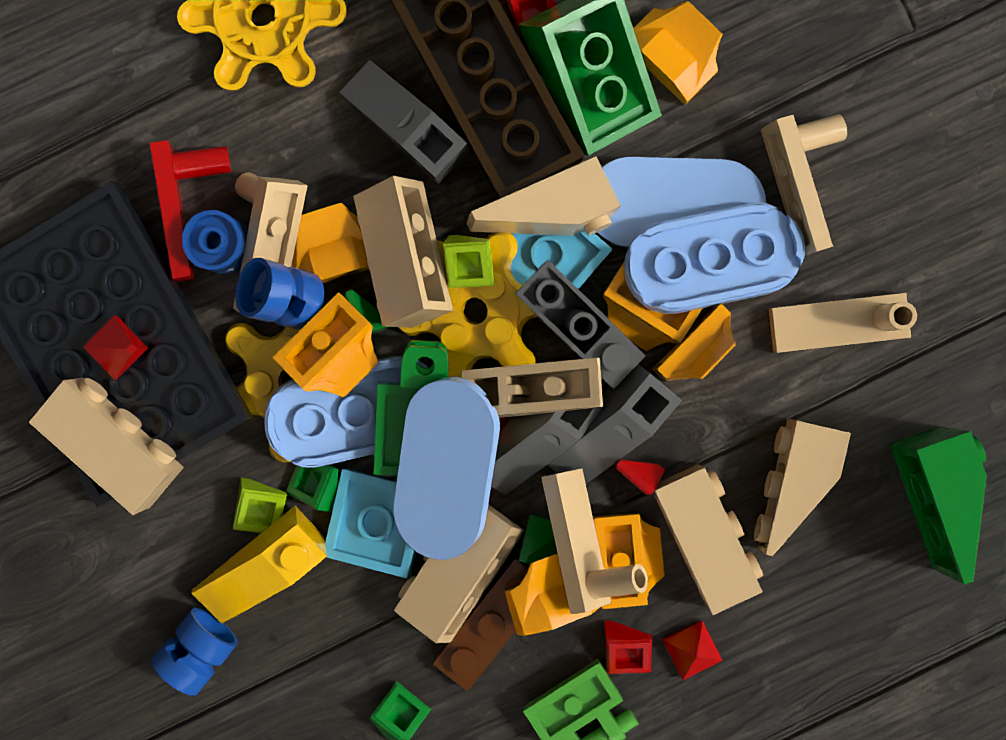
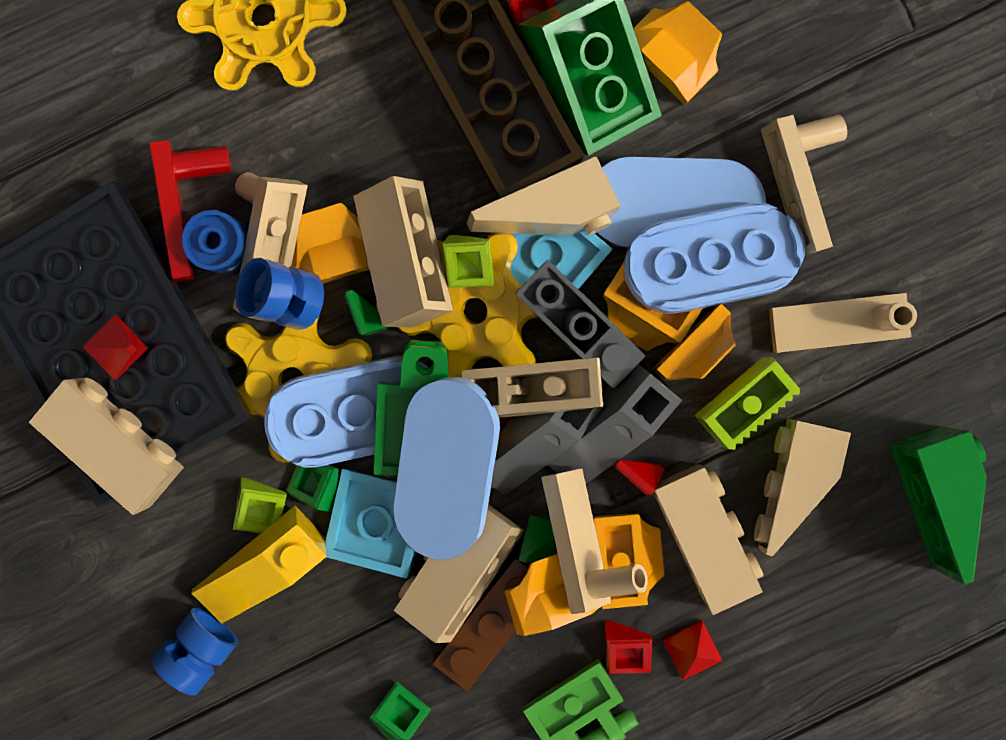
(330, 350): light orange slope -> none
(405, 121): dark grey slope -> none
(747, 402): none -> lime brick

